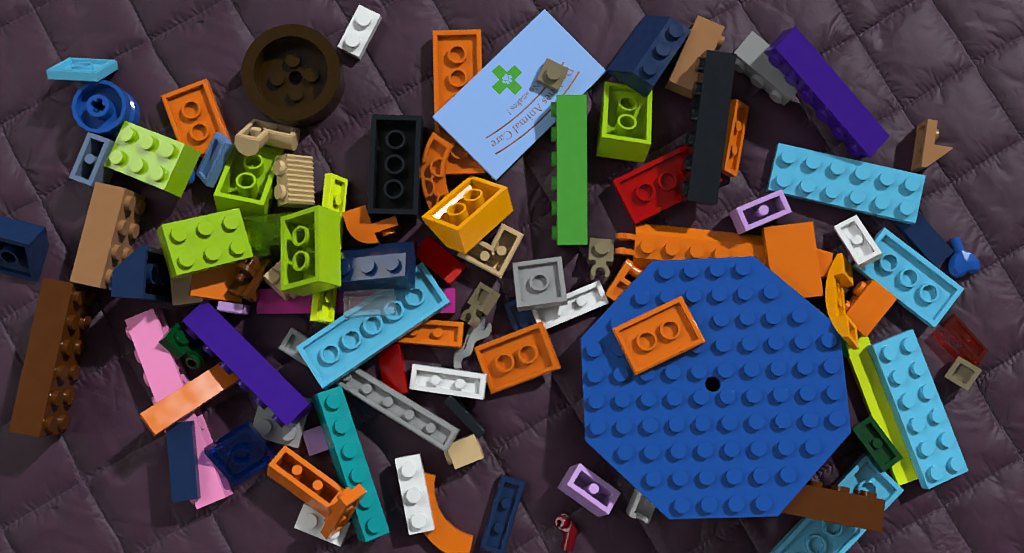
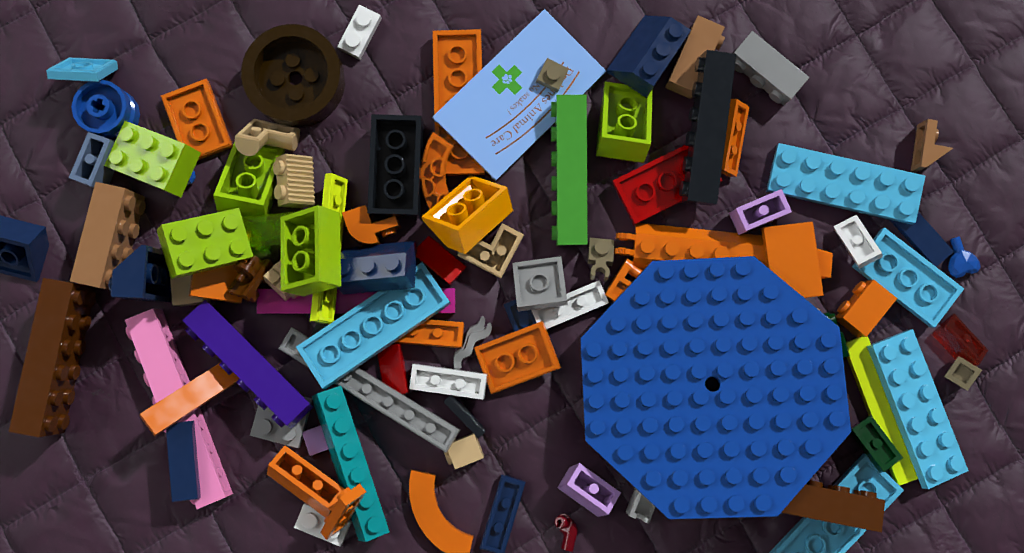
(179, 344): dark green plate -> none
(214, 159): medium blue tile -> none
(233, 308): lavender tile -> none
(240, 453): clear blue plate -> none
(369, 303): clear tile -> none
(414, 493): white plate -> none
(481, 302): dark tan plate -> none
(658, 335): orange tile -> none
(826, 93): dark purple brick -> none
(838, 278): light orange slope -> none

